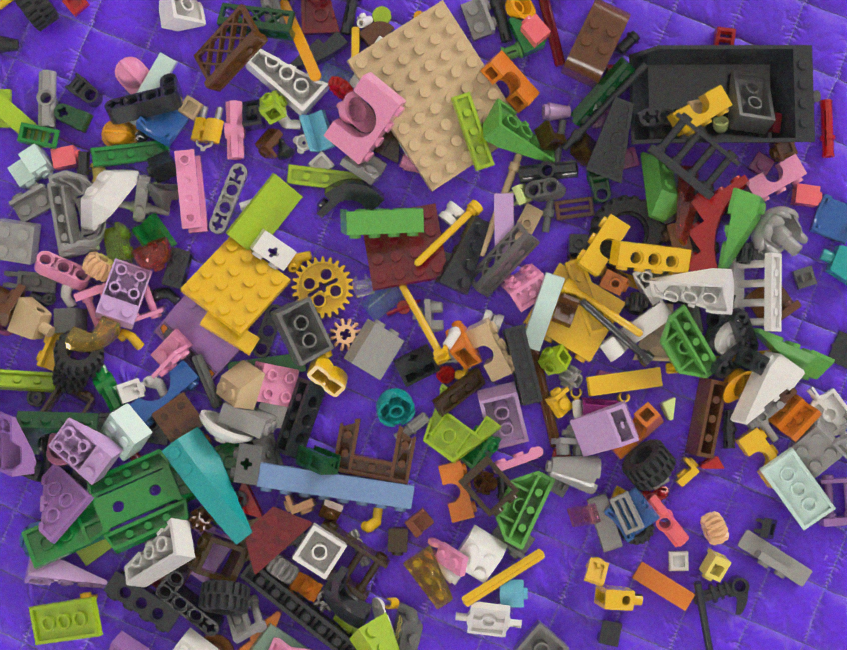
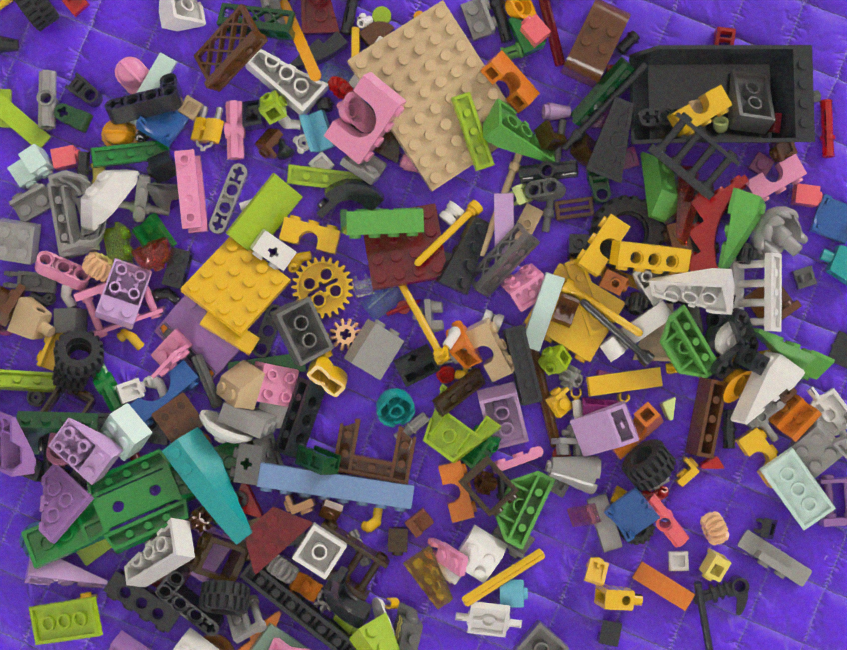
(24, 127): green slope -> none
(103, 335): clear yellow brick -> none
(294, 229): none -> yellow arch
(325, 104): none -> black plate
(633, 509): light grey tile -> none

